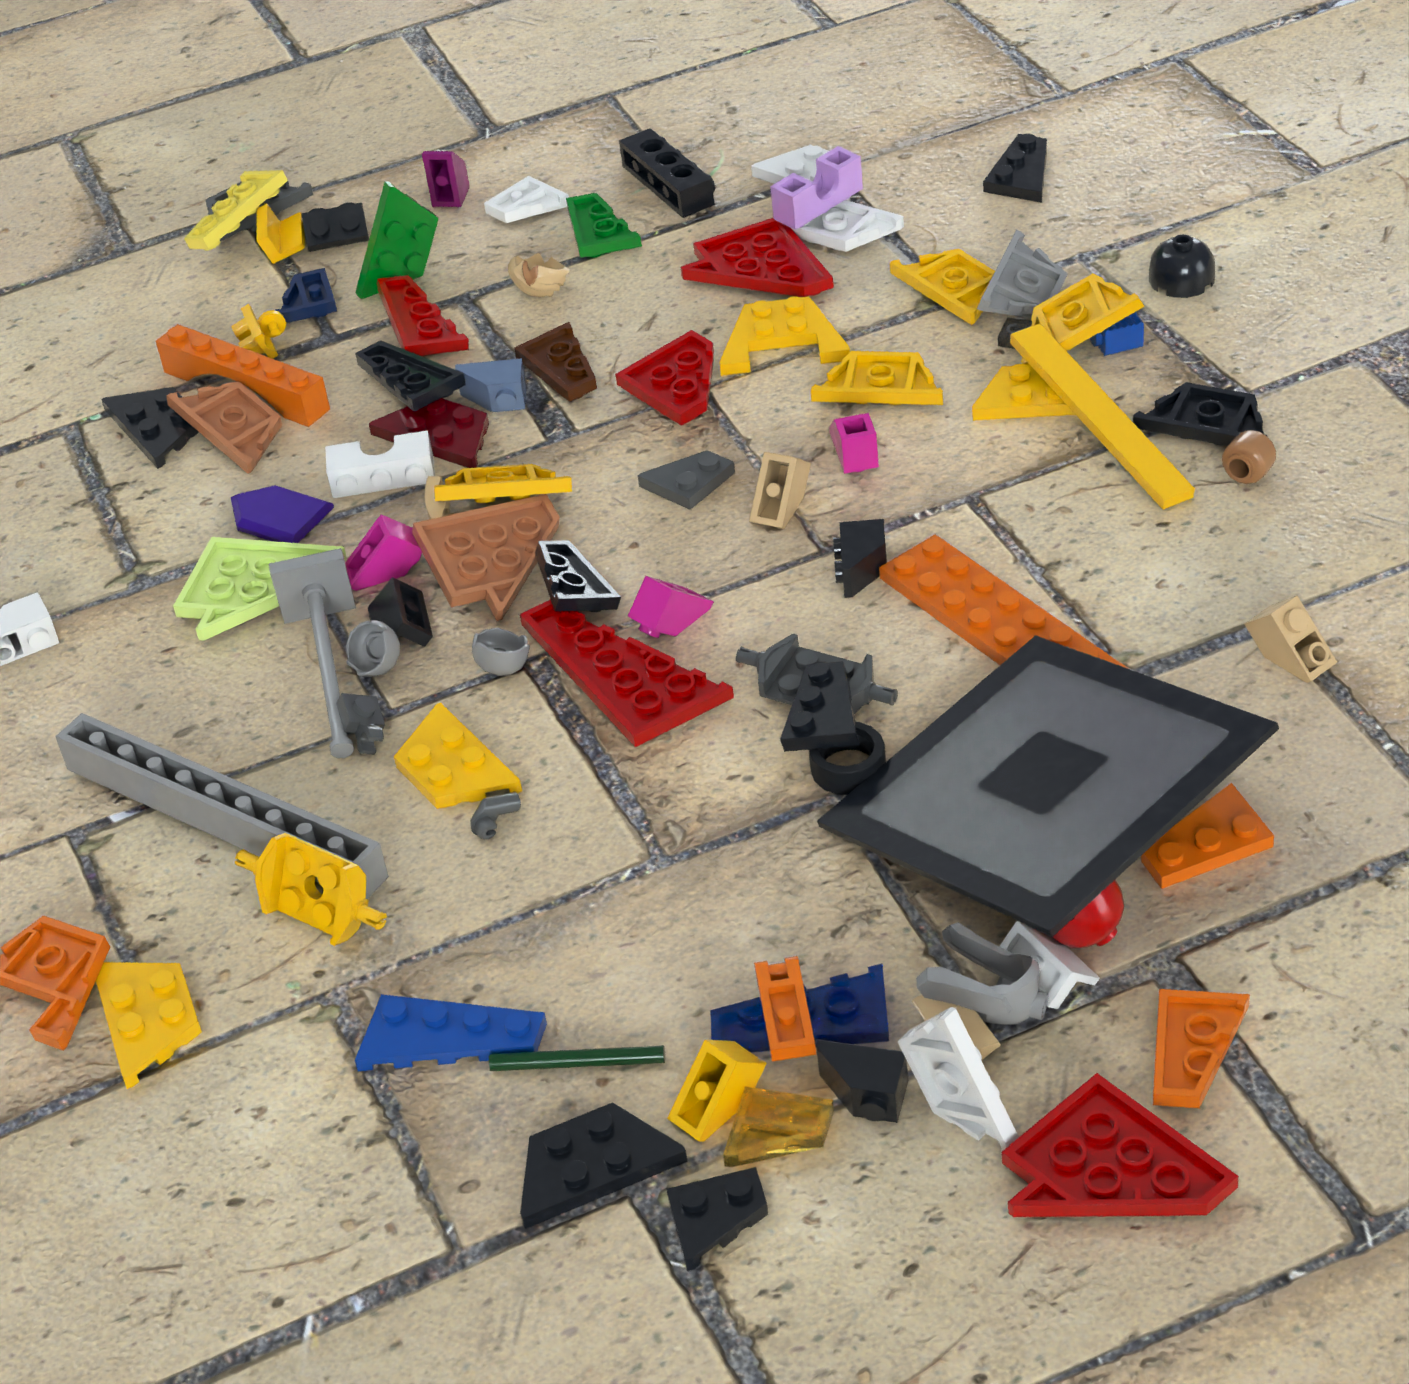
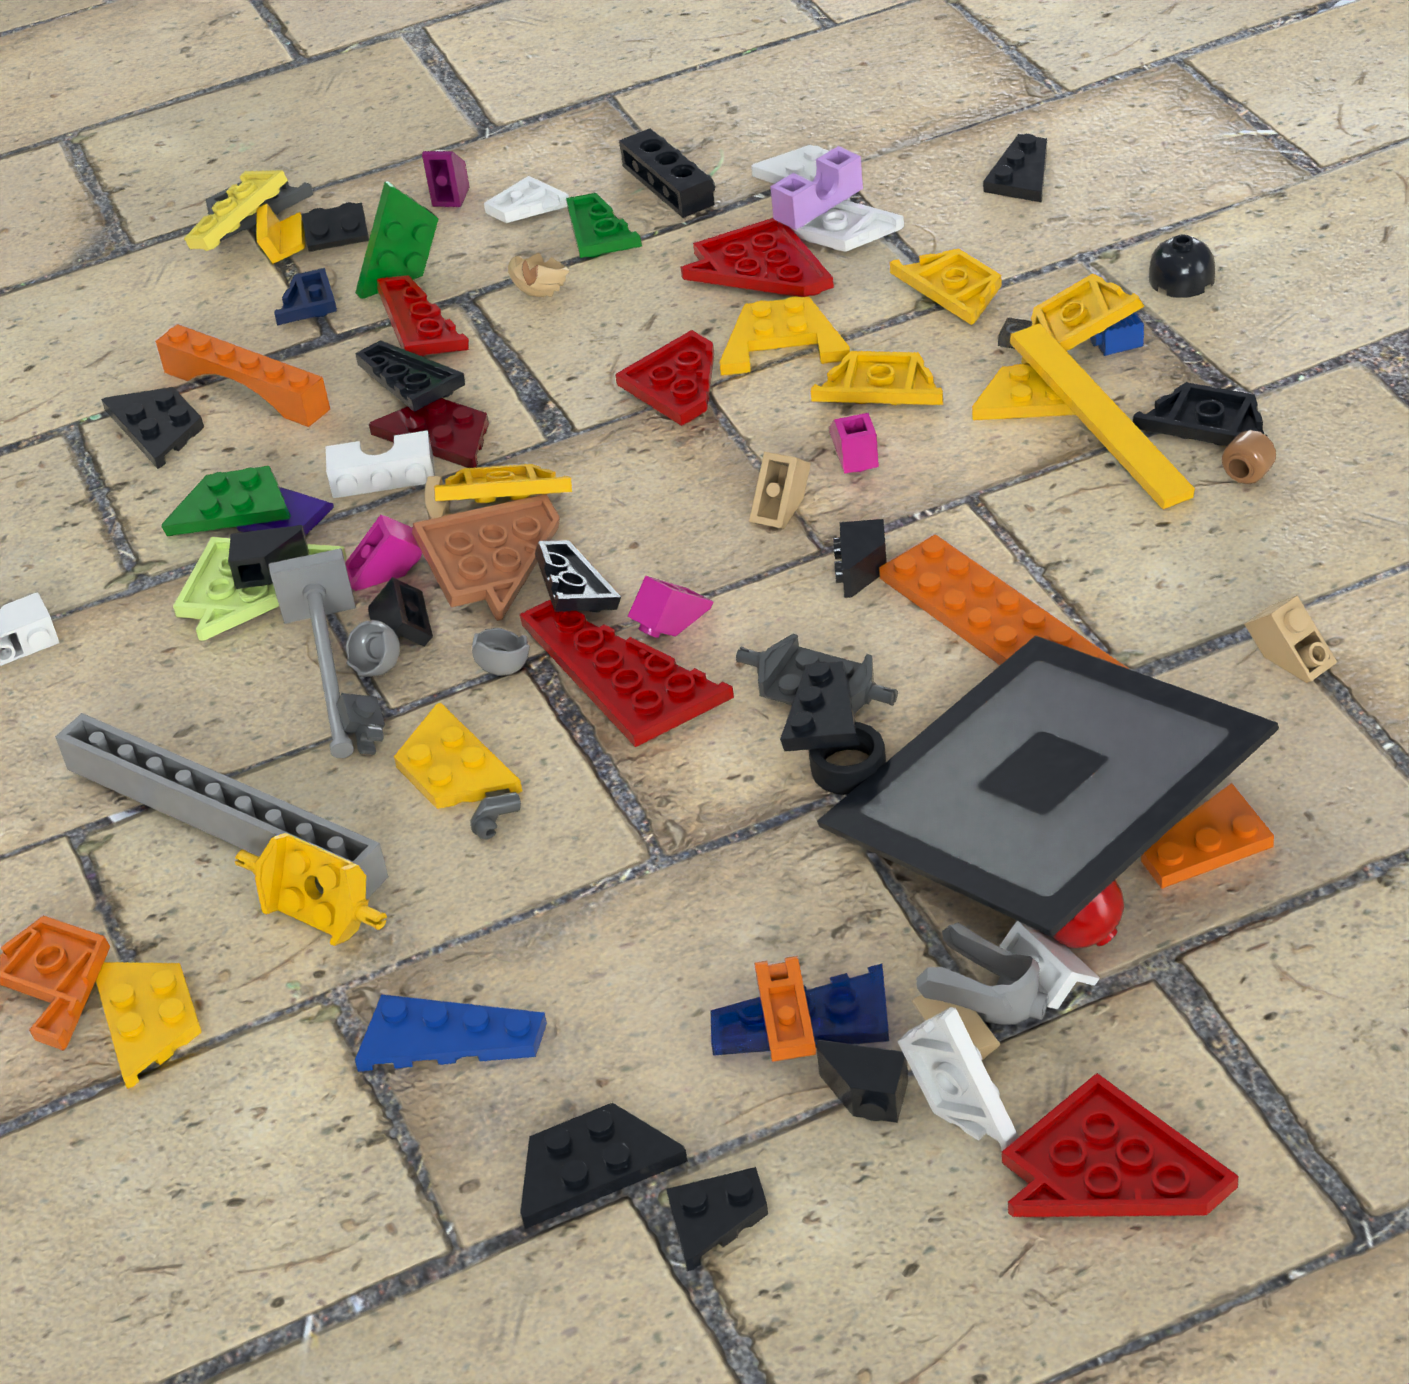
(229, 501): none -> green wing
(230, 420): nougat wing -> none
(254, 550): none -> black slope
(257, 334): yellow hips -> none
(495, 384): sand blue slope -> none
(559, 362): reddish brown wing -> none
(577, 1058): dark green bar -> none
(689, 478): dark grey wing -> none
(714, 1087): yellow slope -> none
(776, 1125): clear yellow wing -> none
(1021, 280): light grey wing -> none
(1192, 1042): orange wing -> none

